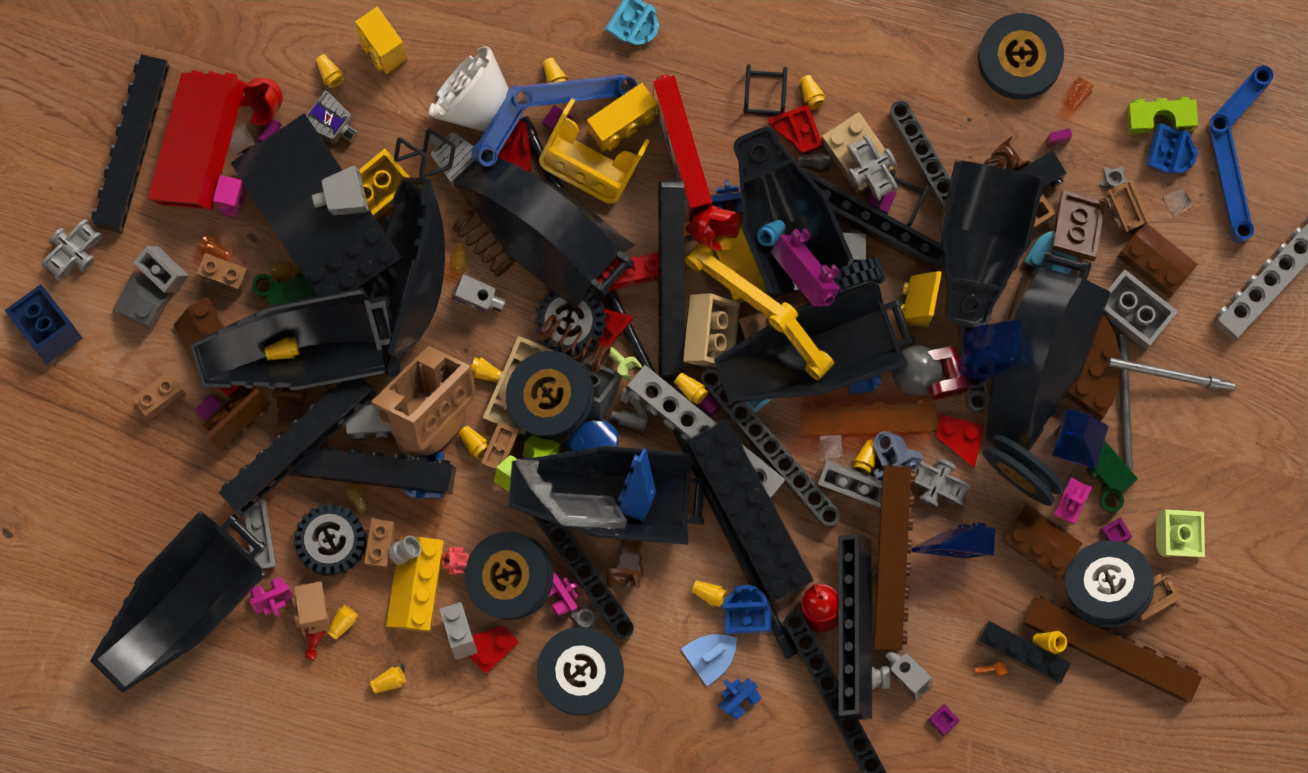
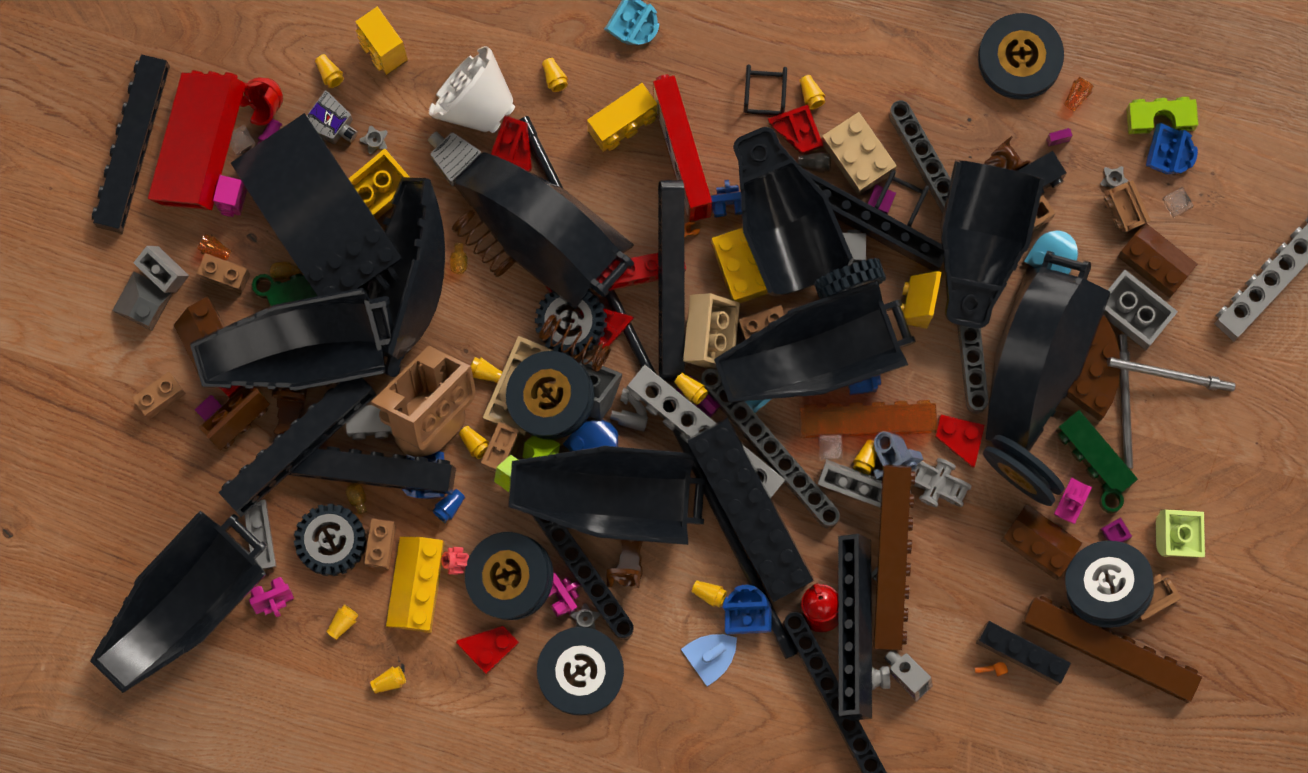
(43, 324): dark blue slope -> none
(66, 255): light grey axle -> none
(282, 349): yellow cone -> none
(312, 608): medium nougat hinge -> none
(313, 640): red piece -> none
(343, 193): light grey torso -> none
(368, 139): none -> light grey plate
(405, 550): light grey wheel -> none
(422, 152): black piece -> none
(448, 506): none -> blue cone
(458, 631): light grey brick -> none
(467, 295): light grey torso -> none
(540, 95): blue piece -> none
(553, 117): magenta tile -> none
(572, 508): clear windscreen -> none
(585, 166): yellow windscreen -> none
(625, 364): yellowish green piece -> none
(640, 490): blue slope -> none
(712, 222): red helmet -> none
(735, 694): blue hips -> none
(769, 233): dark azure cone -> none
(781, 316): yellow piece -> none
(805, 270): magenta brick -> none
(872, 167): light grey axle -> none
(920, 372): dark grey piece -> none
(943, 720): magenta tile -> none
(955, 382): dark red connector -> none
(961, 542): clear blue slope -> none
(990, 349): clear blue slope -> none
(1051, 641): yellow cone -> none
(1078, 225): plate -> none
(1080, 439): clear blue slope -> none
(1225, 152): blue piece -> none

